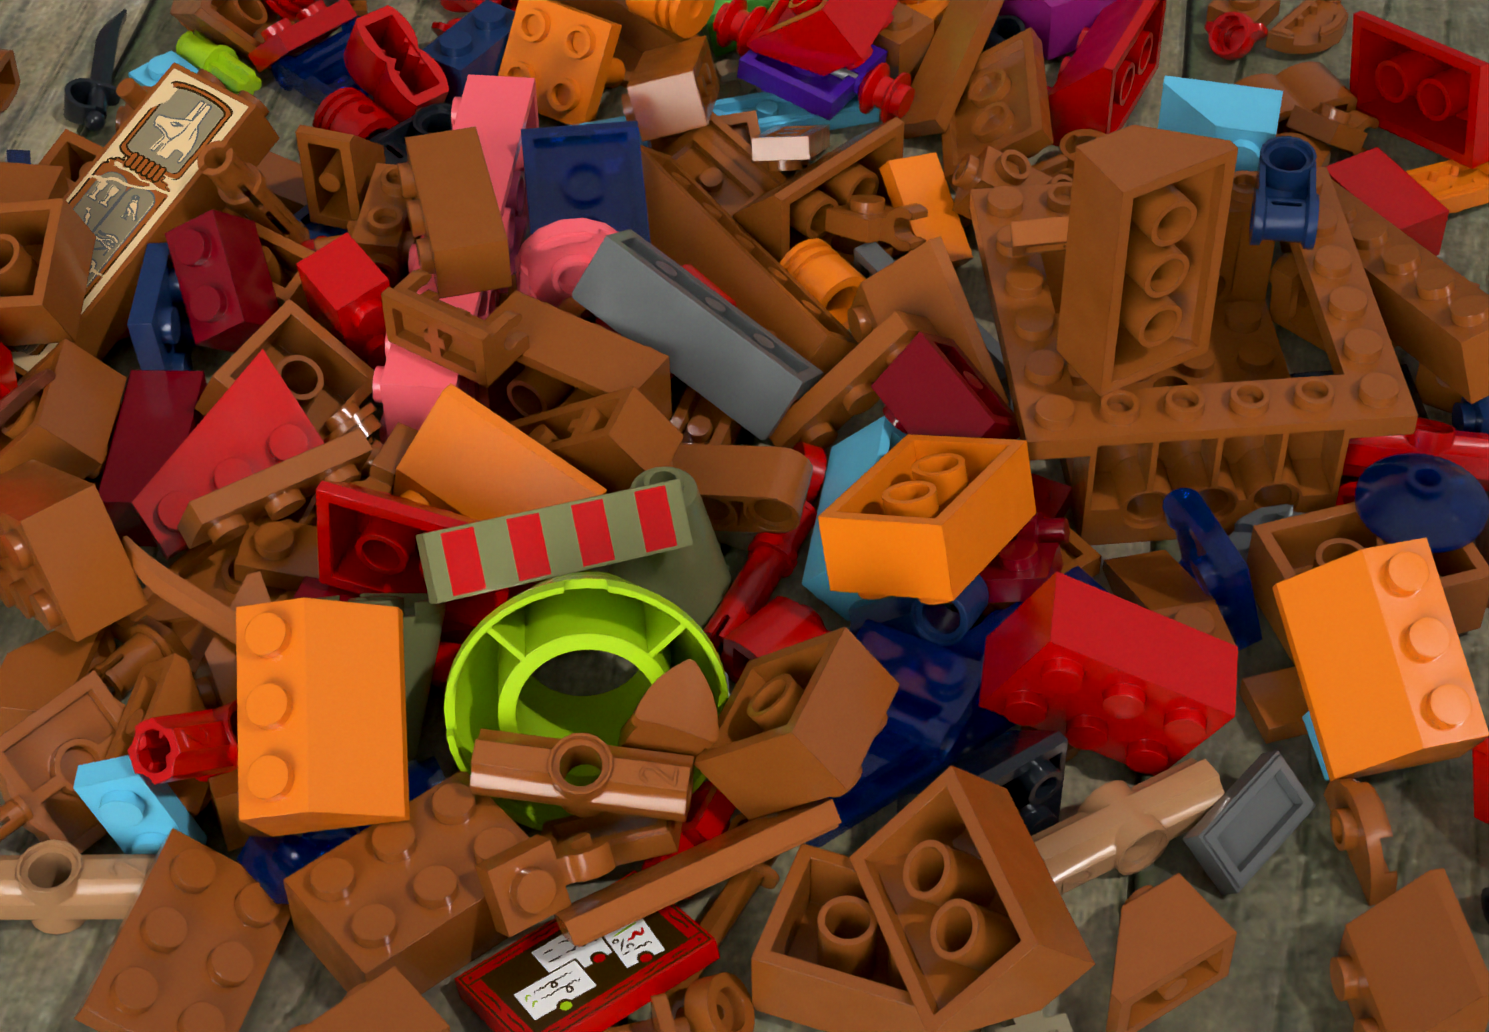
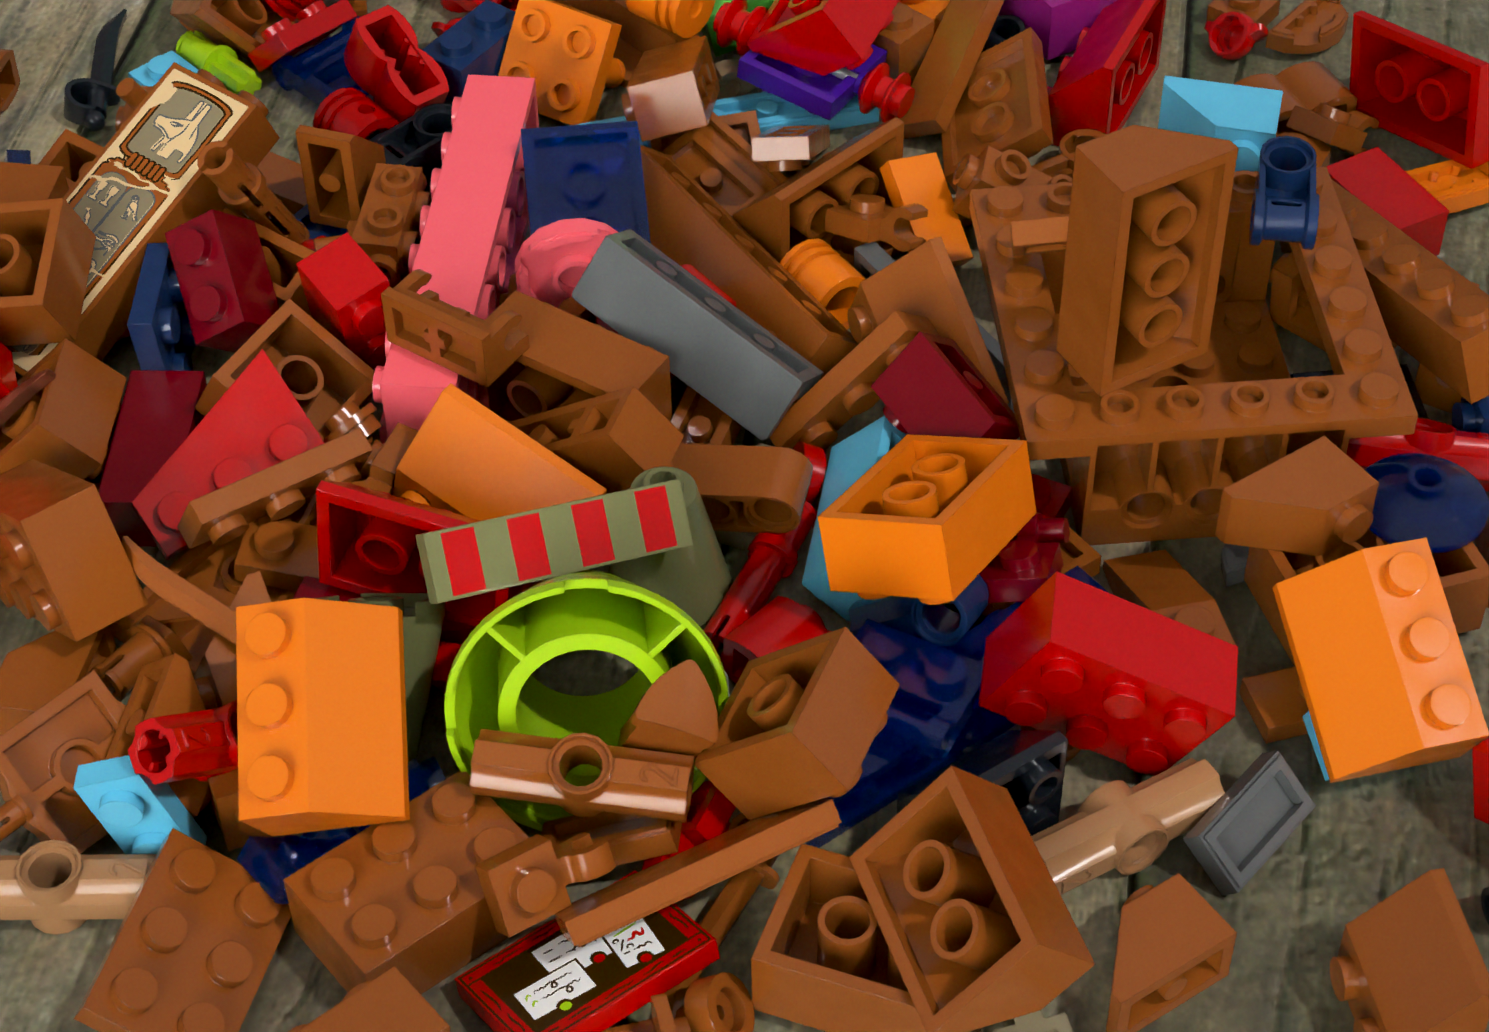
(455, 213): dark orange brick -> none
(1214, 563): clear blue plate -> none
(1300, 503): none -> dark orange slope
(1357, 826): dark orange plate -> none

